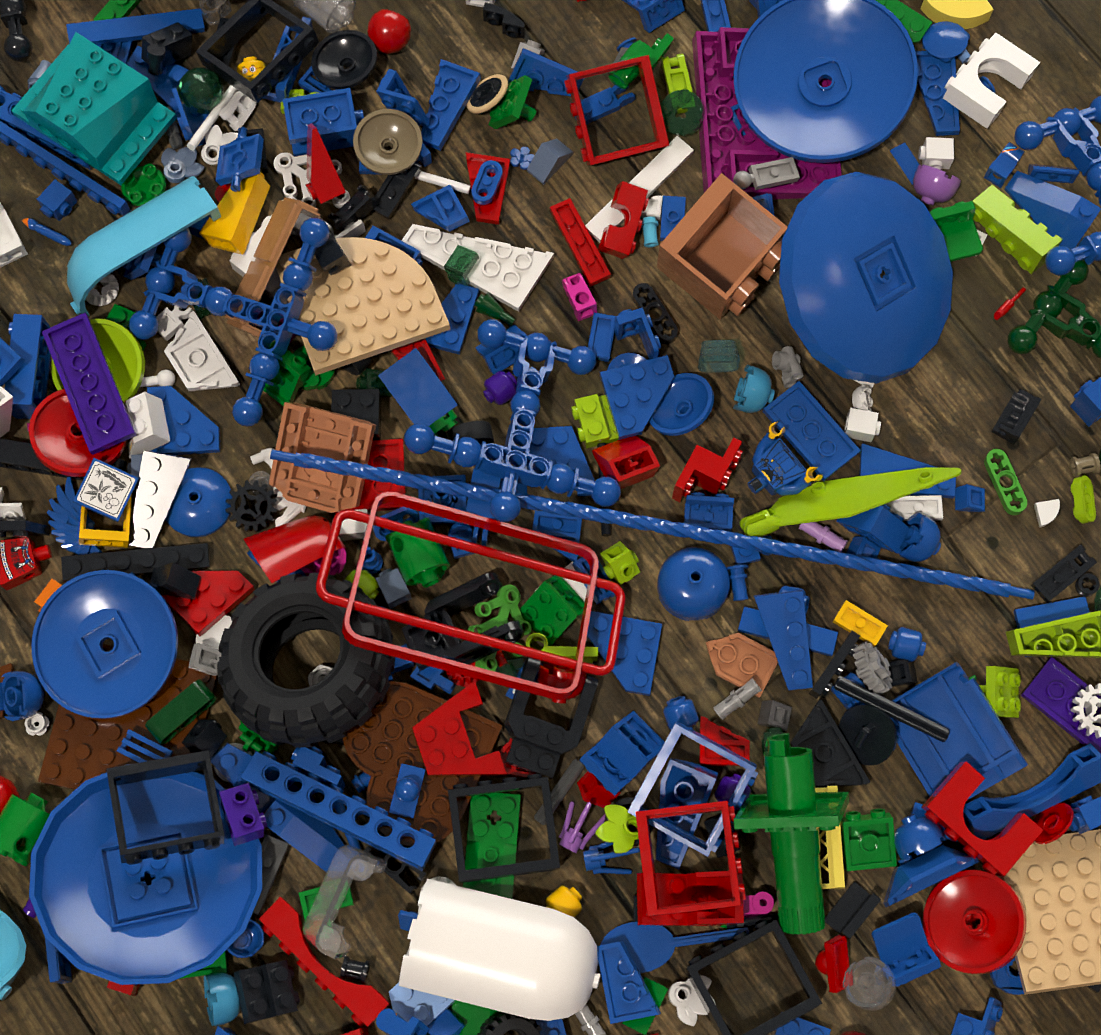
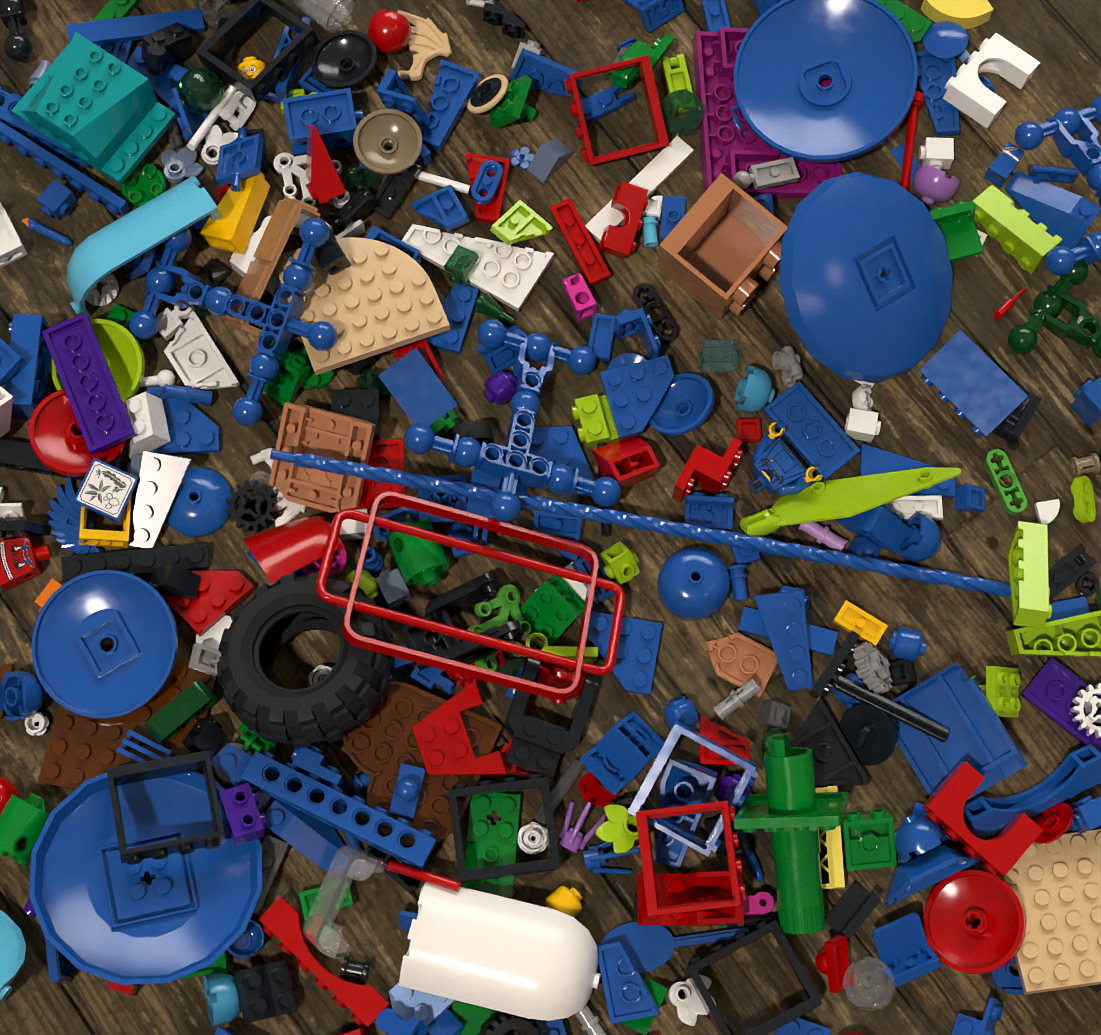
(187, 394): none -> blue pin
(214, 273): none -> black tile
(360, 175): none -> clear green bracket
(424, 875): none -> red bar
(427, 42): none -> tan animal
(520, 224): none -> lime wing
(525, 834): none -> white plate
(748, 430): none -> red tile
(750, 855): none -> blue piece
(918, 101): none -> red piece
(972, 384): none -> blue panel
(1029, 575): none -> wedge

